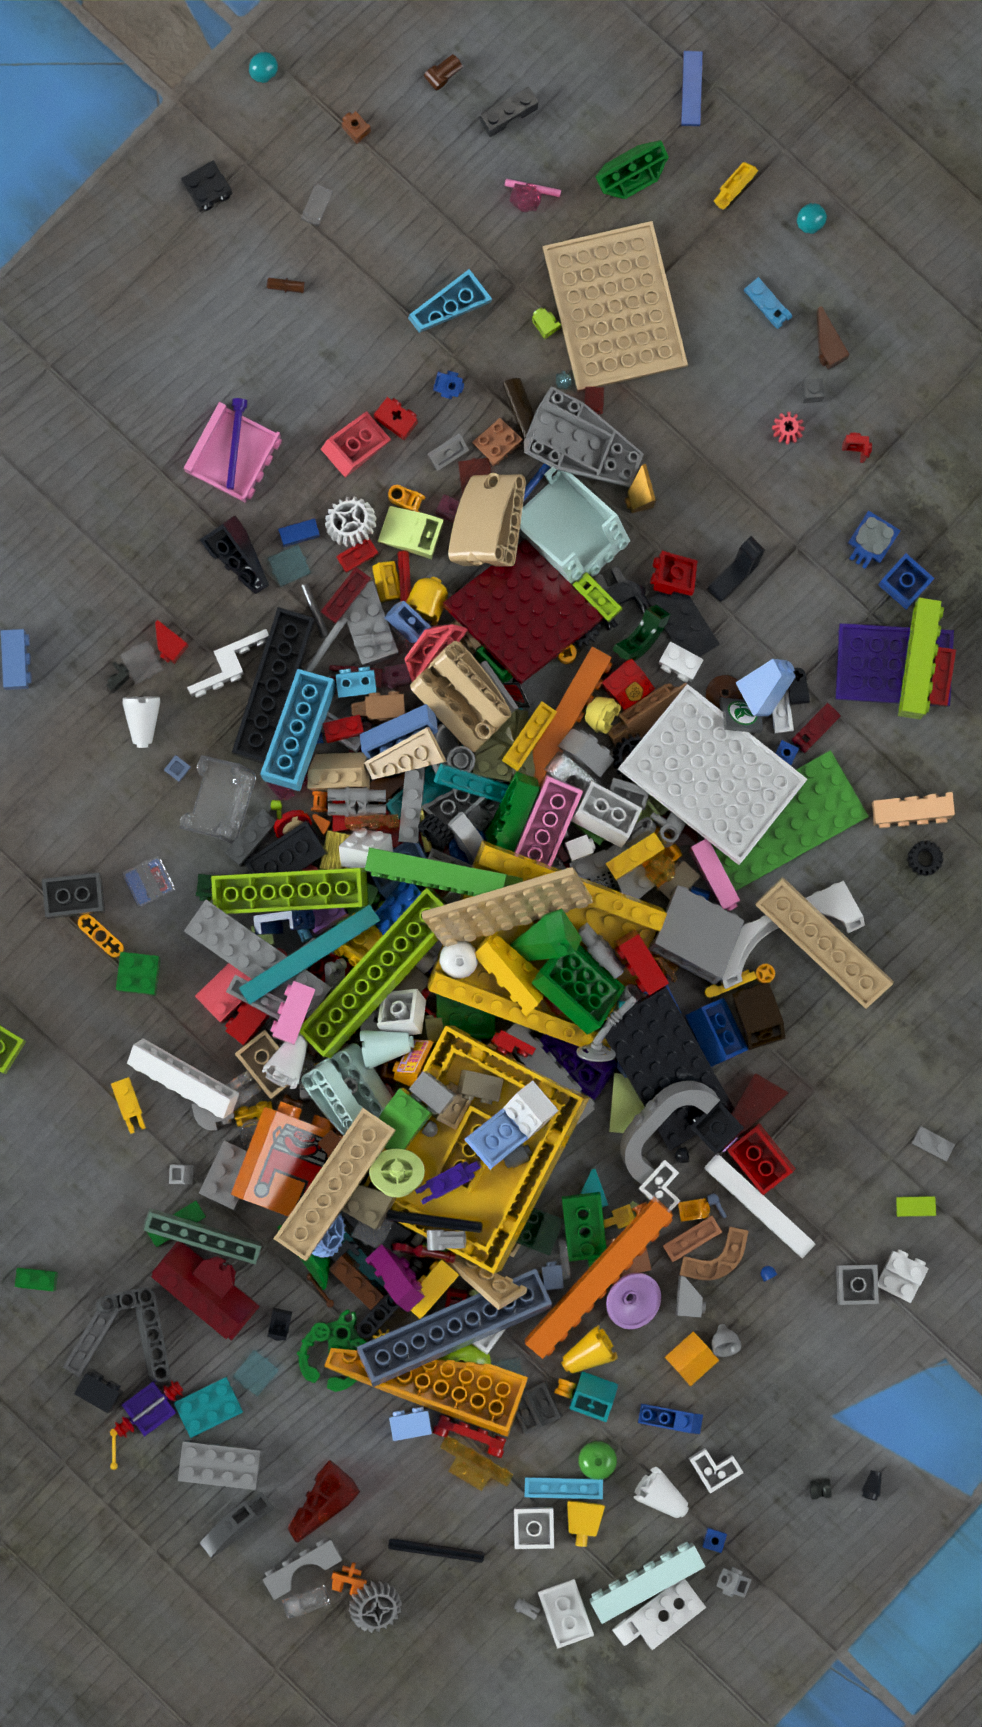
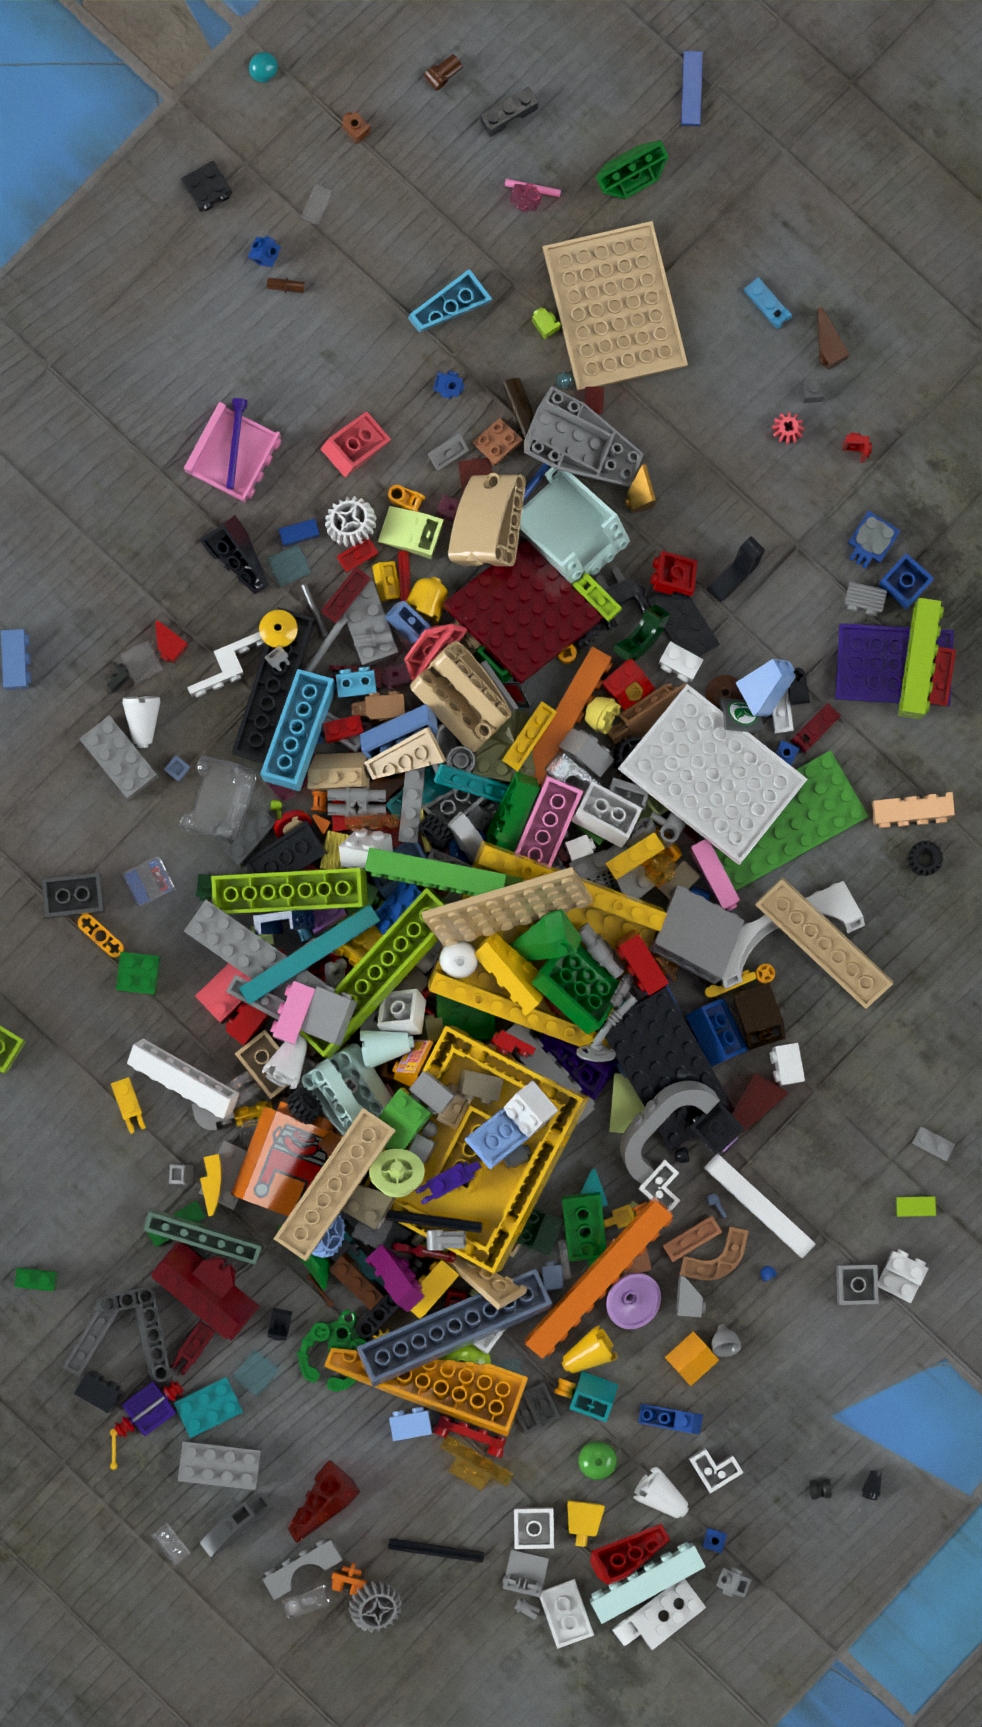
(119, 758): none -> light grey brick
(171, 1544): none -> clear plate
(194, 1346): none -> dark red hinge
(212, 1183): none -> yellow slope
(264, 251): none -> blue brick
(276, 657): none -> light grey tile
(278, 638): none -> yellow dish
(304, 1105): none -> black tyre
(329, 1014): none -> light grey brick
(402, 427): red brick -> none
(423, 1147): none -> light grey brick
(525, 1573): none -> light grey hinge
(563, 1488): medium azure plate -> none
(622, 990): none -> light grey axle
(626, 1555): none -> red wedge
(694, 1209): light orange bracket -> none
(735, 184): yellow hinge -> none
(761, 1159): red slope -> none
(787, 1064): none -> white brick
(811, 218): teal hair -> none
(865, 598): none -> light grey brick

